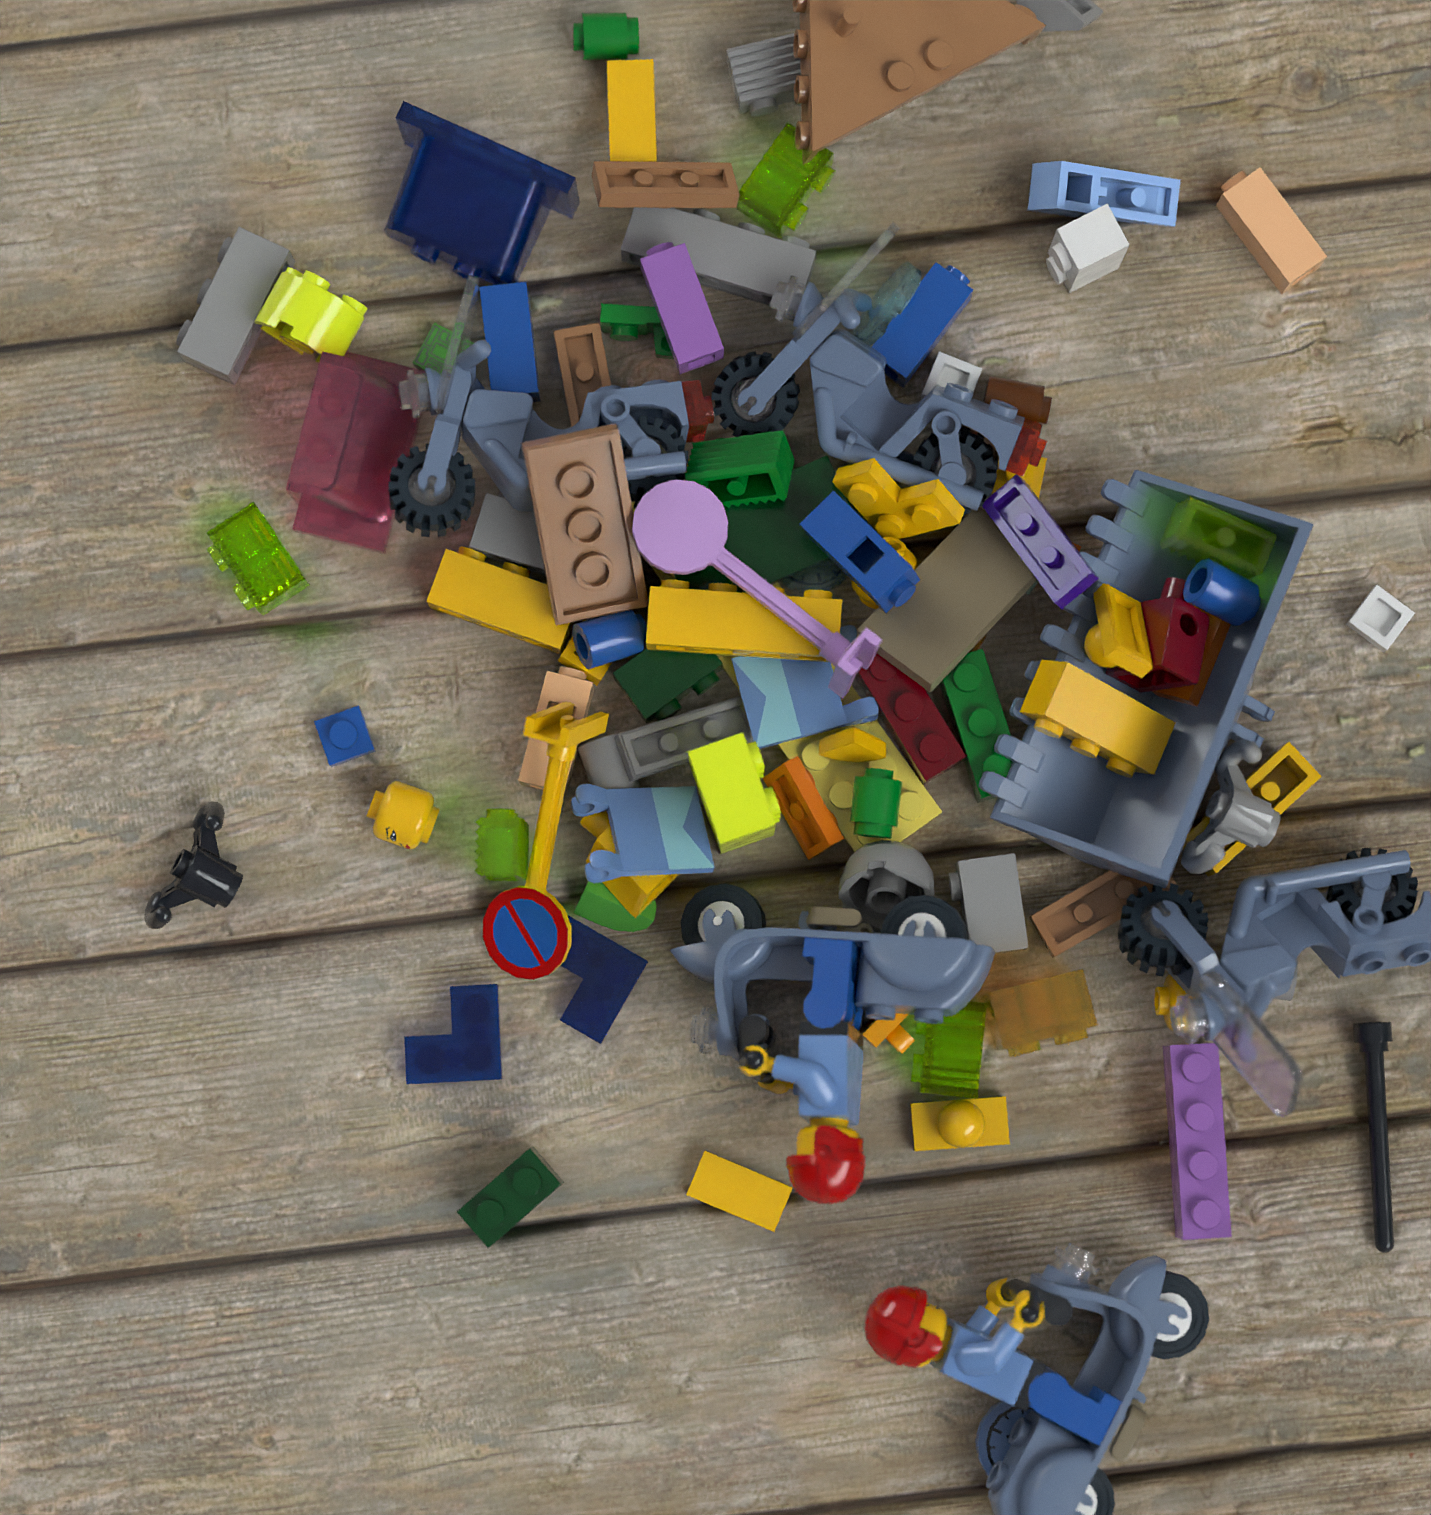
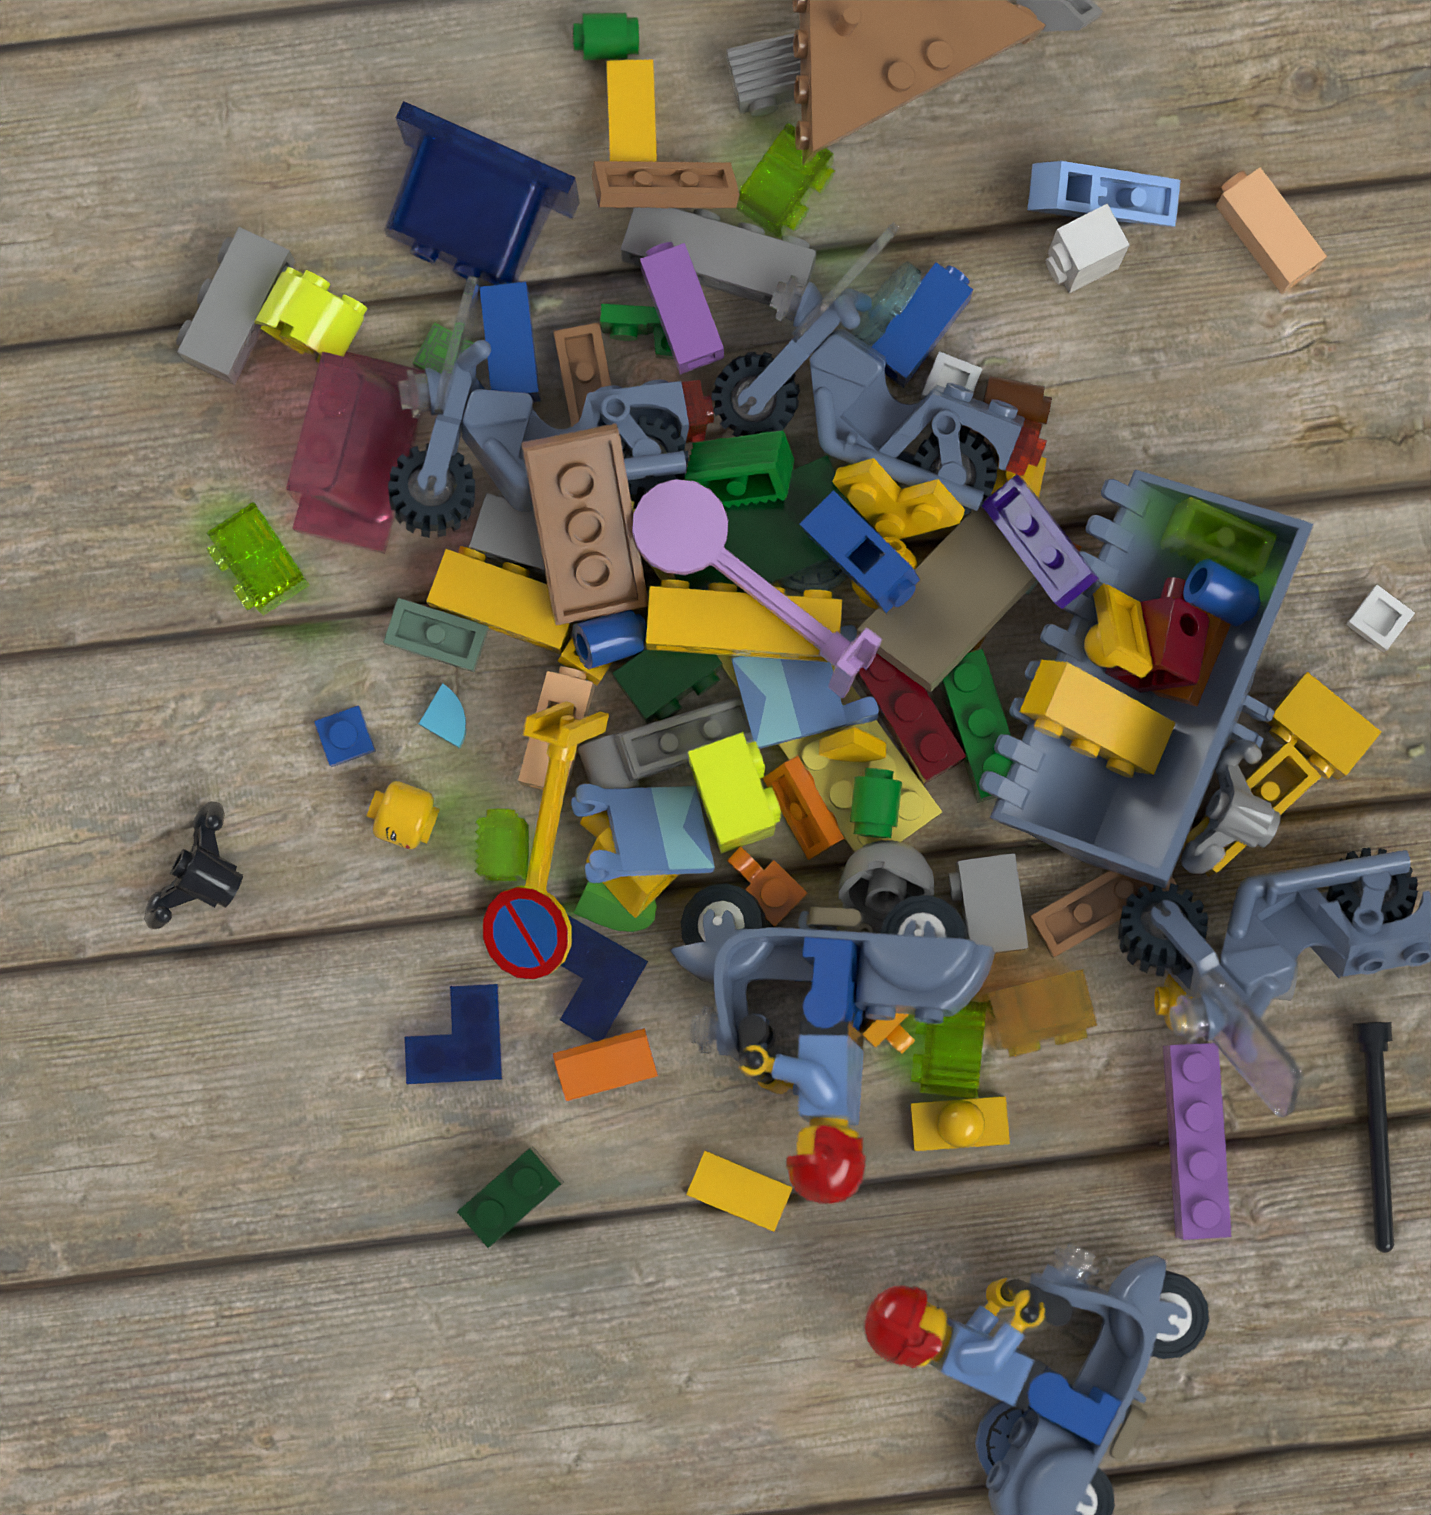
(436, 635): none -> sand green plate
(446, 717): none -> medium azure tile
(605, 1064): none -> orange tile
(770, 886): none -> orange plate
(1322, 727): none -> yellow brick

